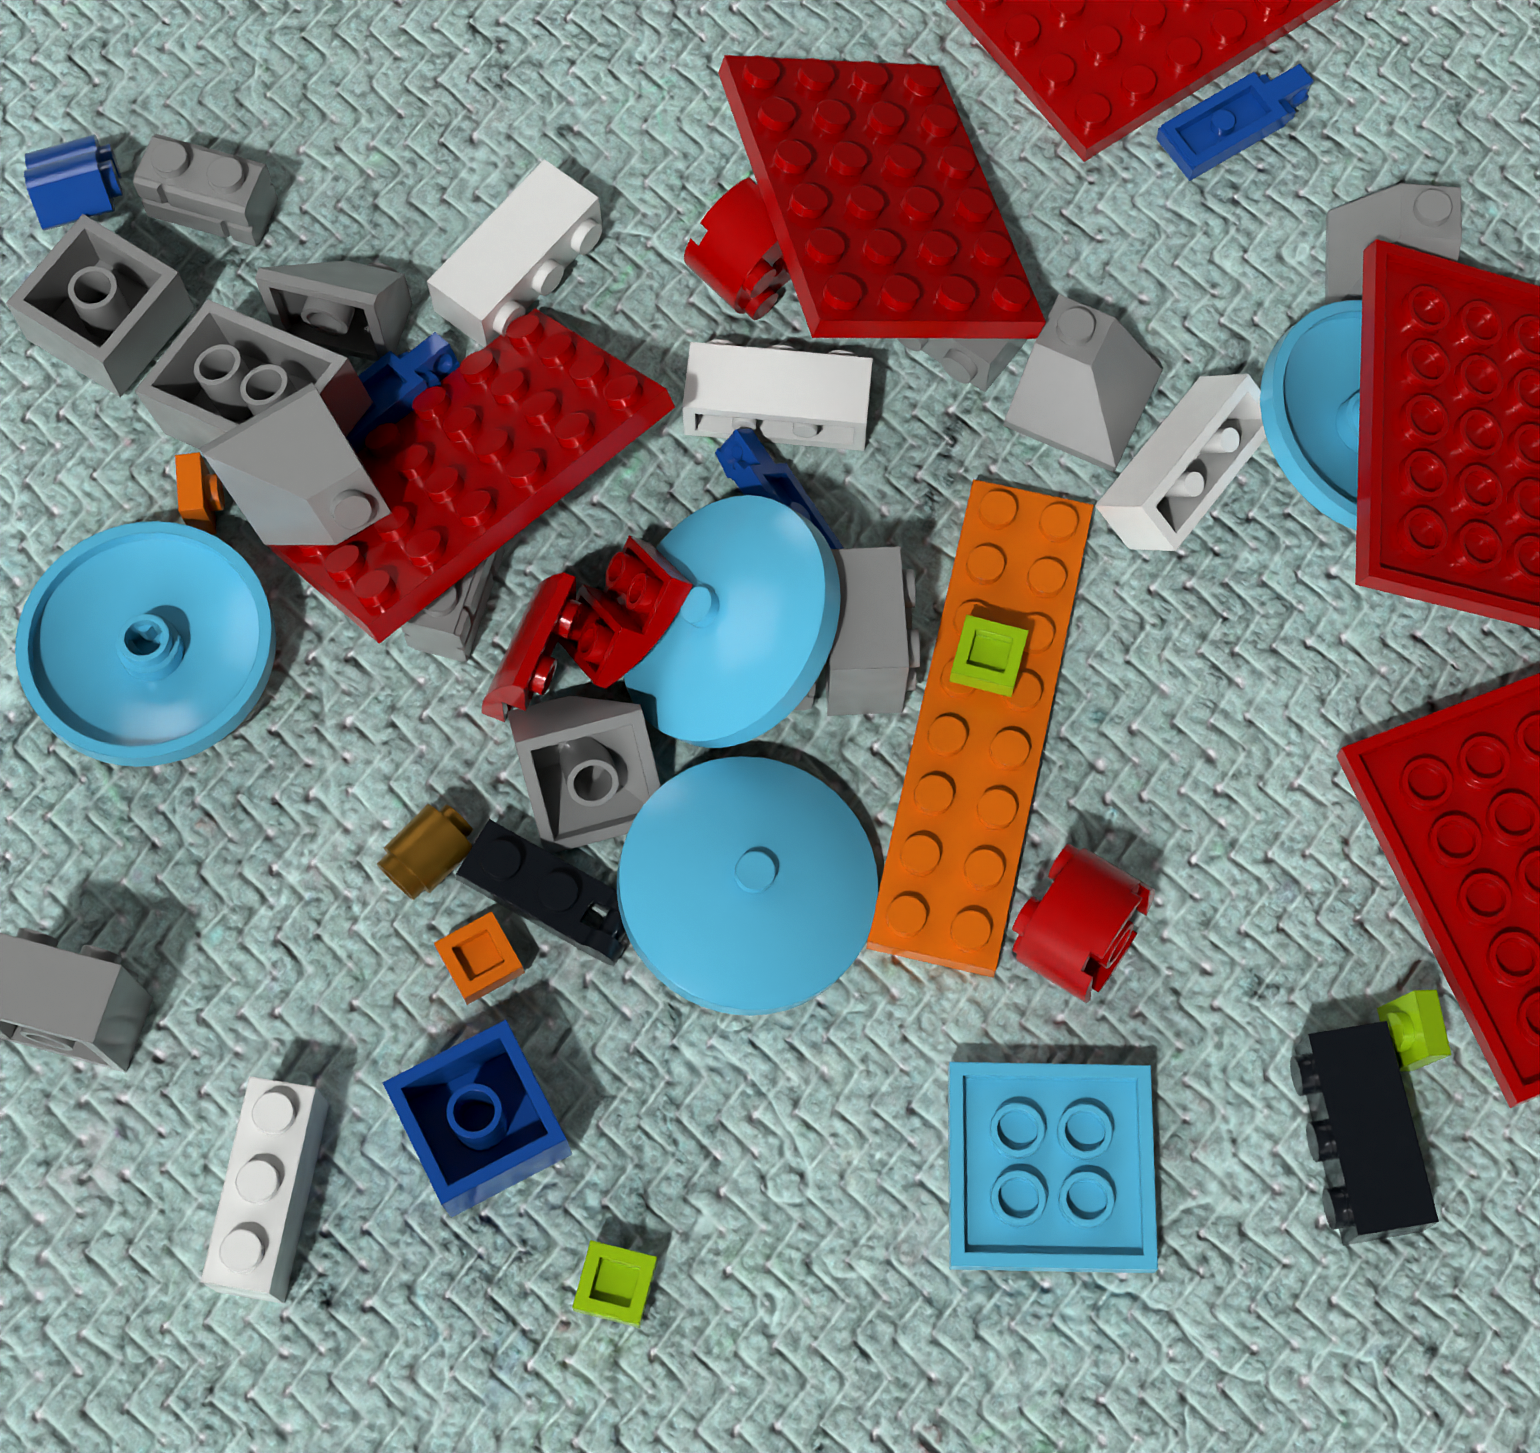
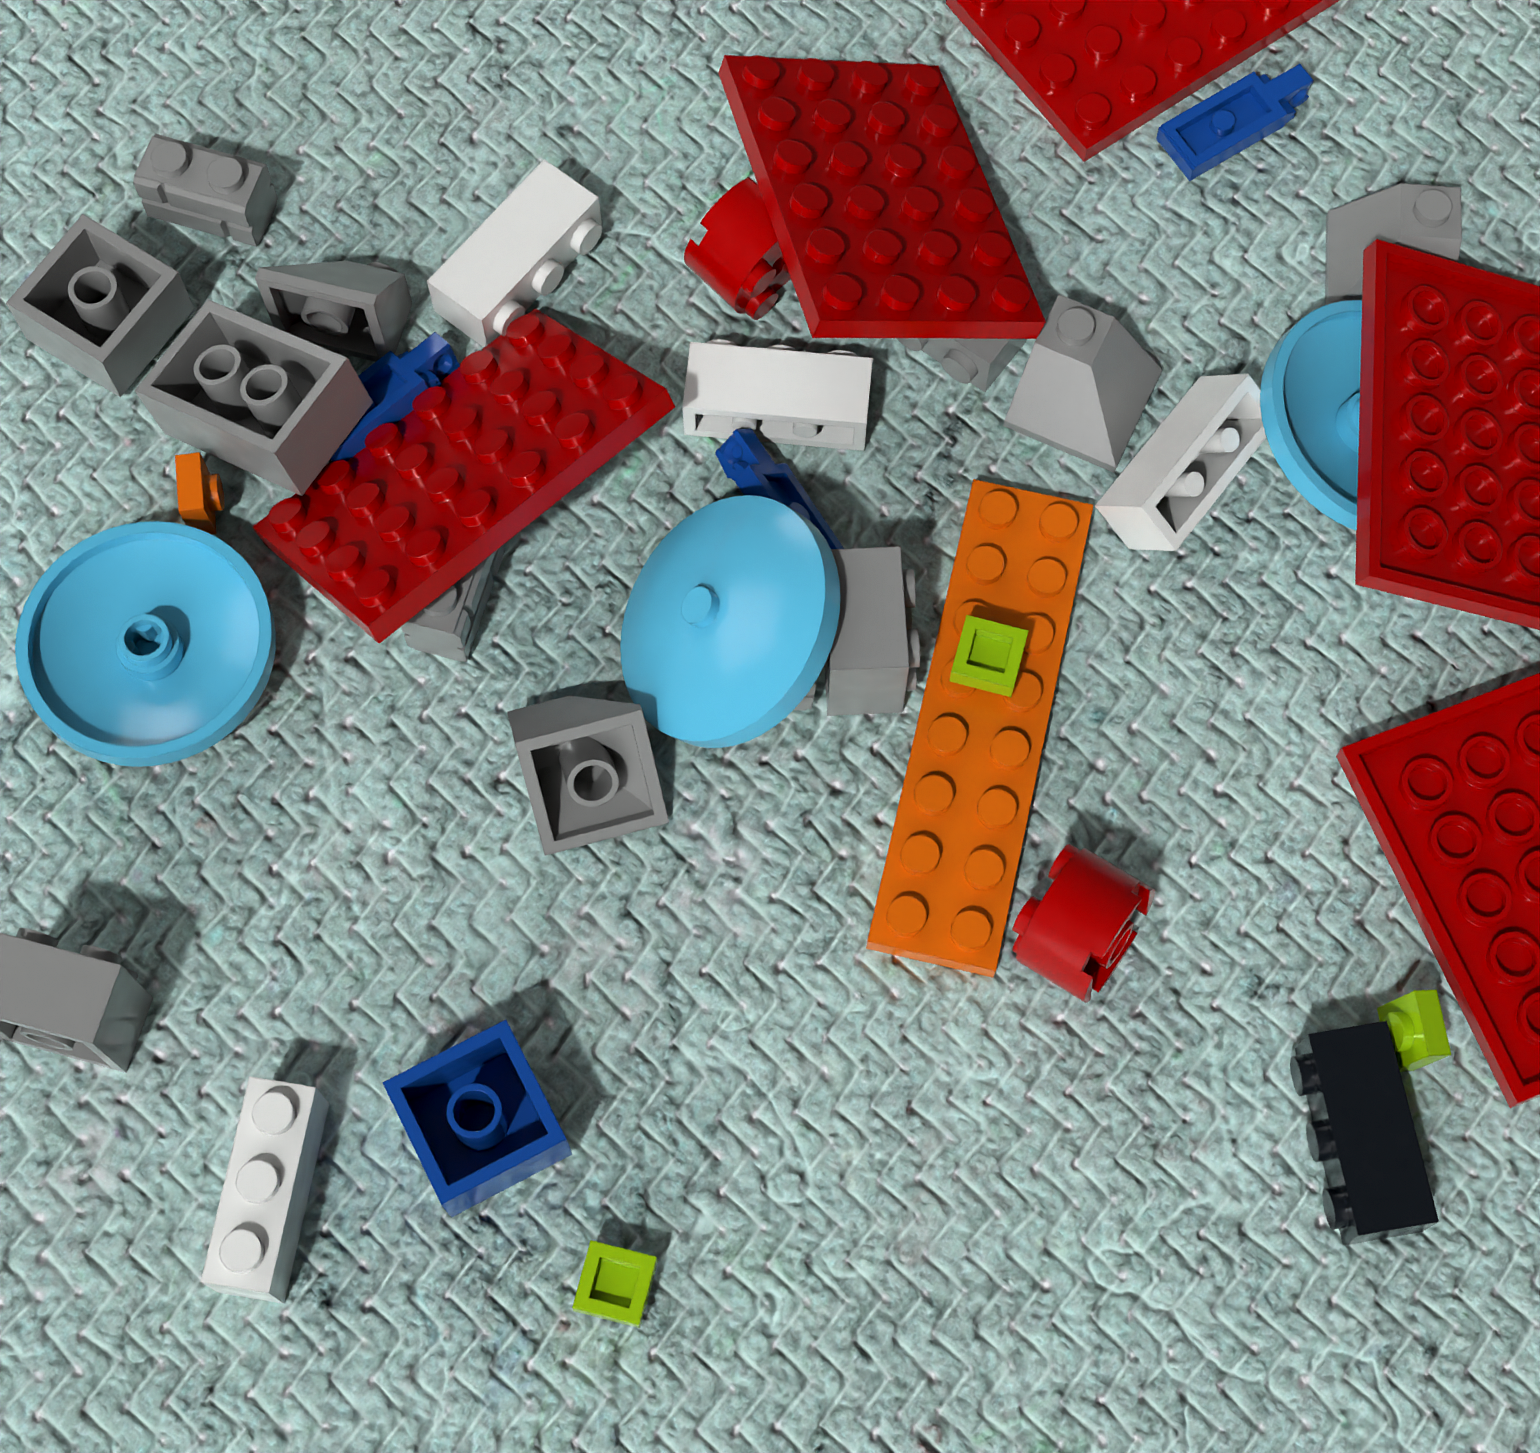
(72, 181): blue brick -> none
(296, 474): light grey slope -> none
(426, 850): pearl gold brick -> none
(479, 957): orange plate -> none
(528, 660): red slope -> none
(544, 890): black plate -> none
(628, 615): red slope -> none
(747, 885): medium azure dish -> none
(1051, 1167): medium azure plate -> none

